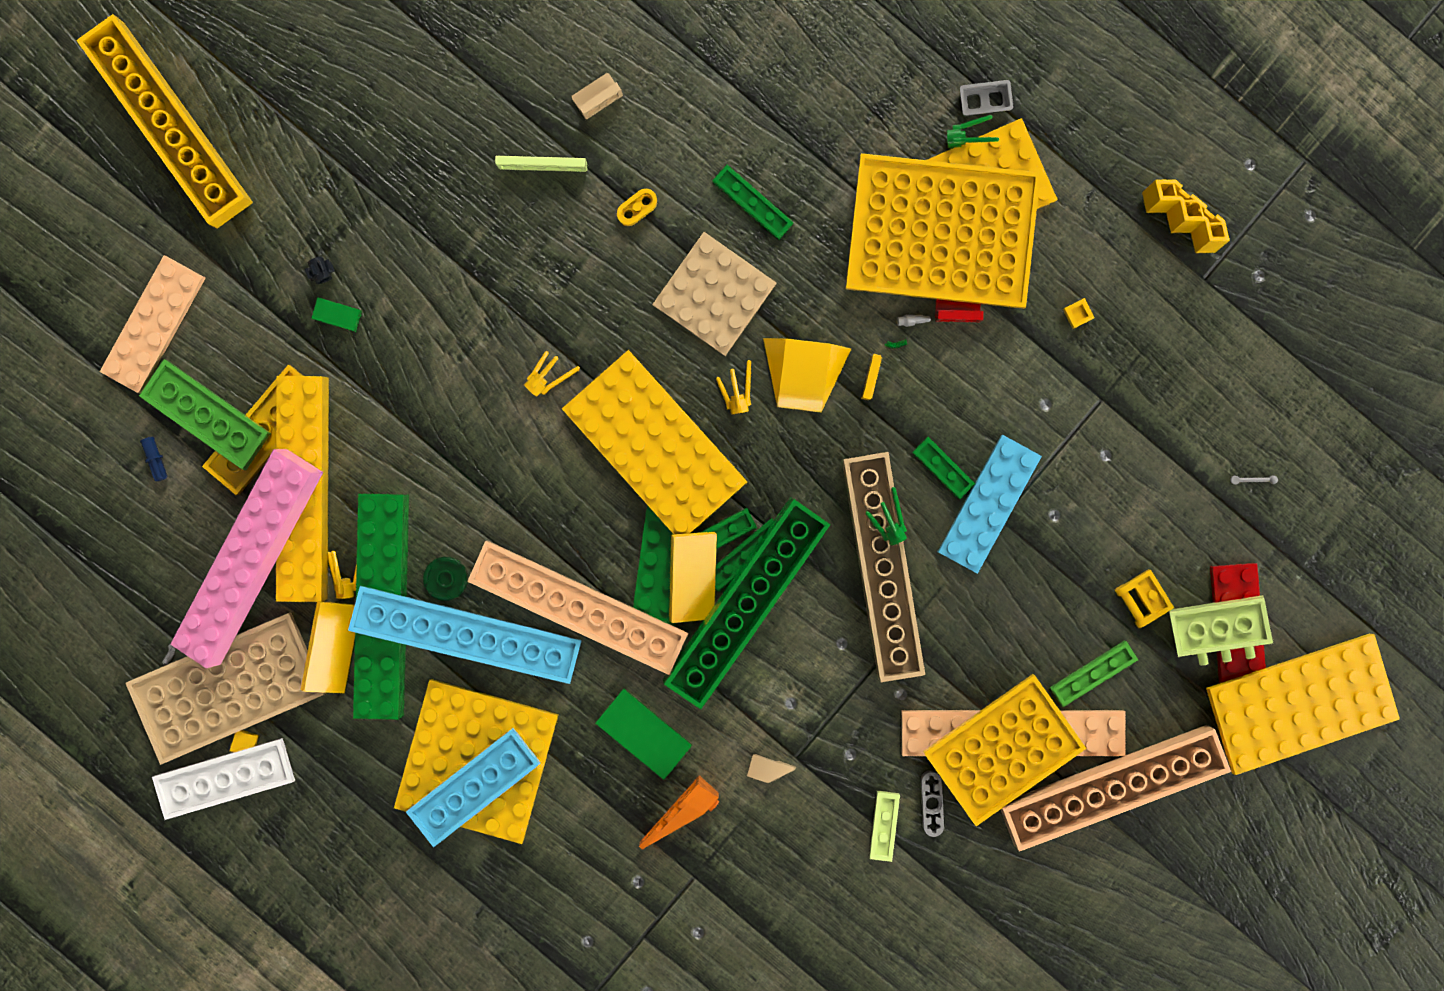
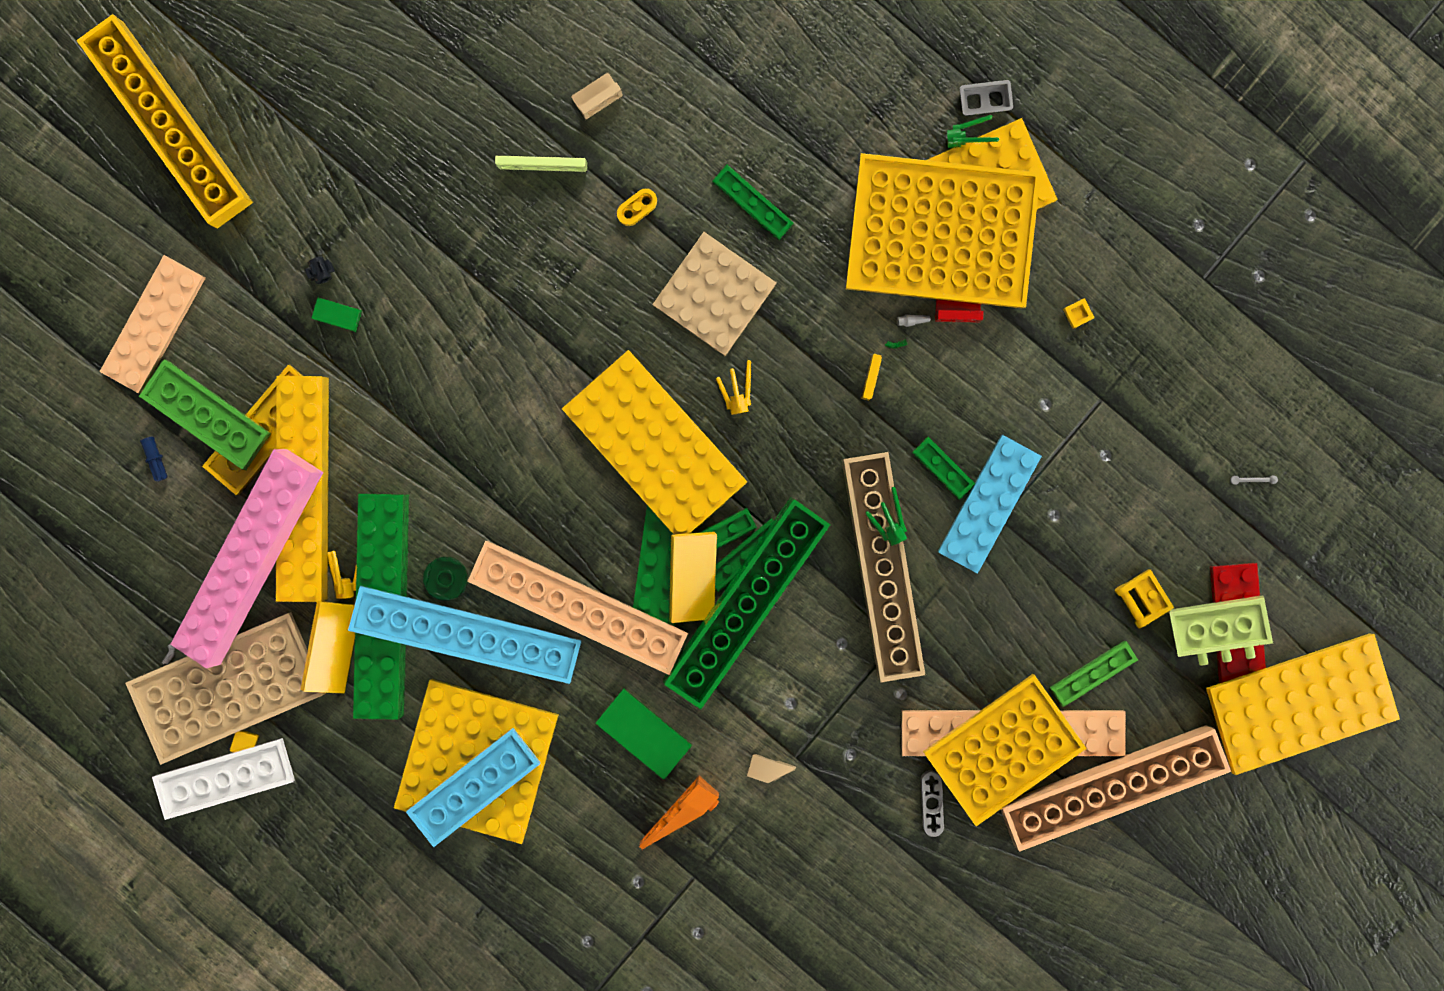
(537, 383): yellow plant -> none
(803, 371): yellow wedge -> none
(884, 826): yellowish green plate -> none
(1186, 215): yellow brick -> none

